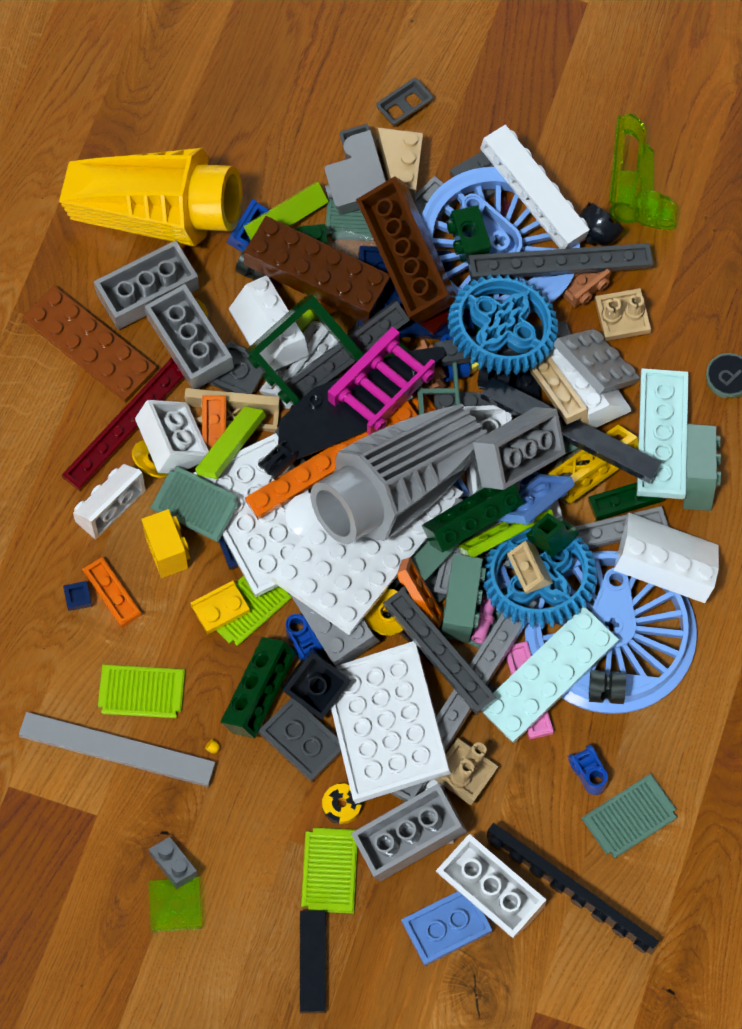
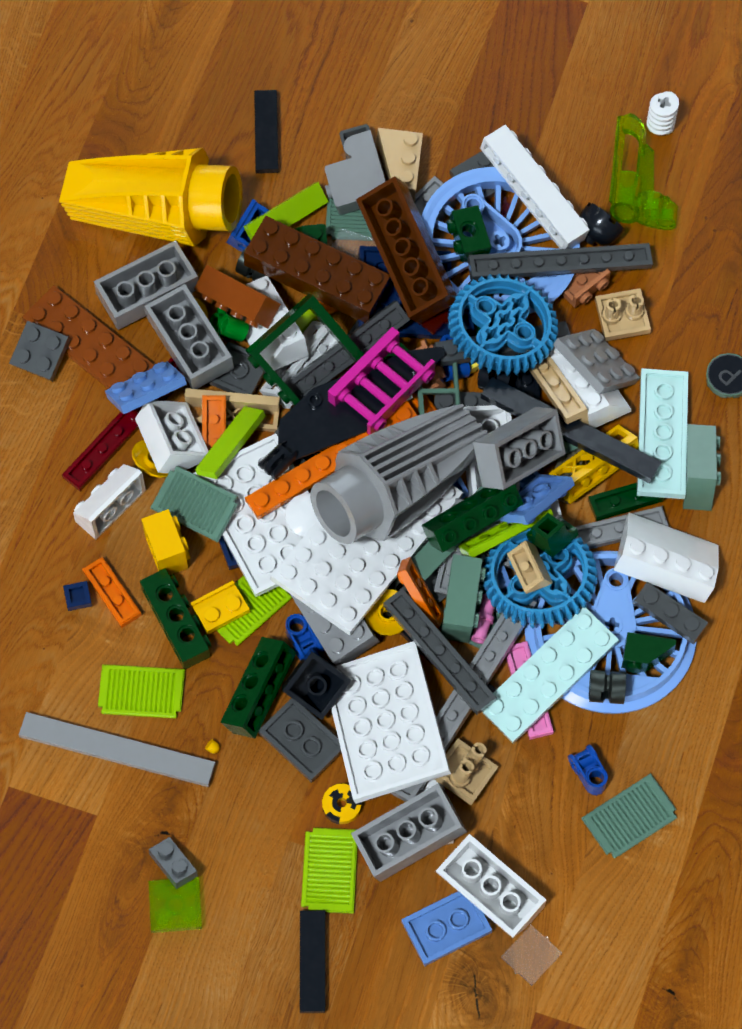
(40, 351): none -> dark grey plate
(145, 387): none -> medium blue plate
(187, 652): none -> dark green brick
(229, 326): none -> green beam
(237, 297): none -> dark orange brick
(266, 131): none -> black tile
(398, 97): dark grey piece -> none
(531, 955): none -> clear piece
(579, 895): black plate -> none
(645, 651): none -> dark green slope
(662, 113): none -> white piece
(670, 613): none -> dark grey plate

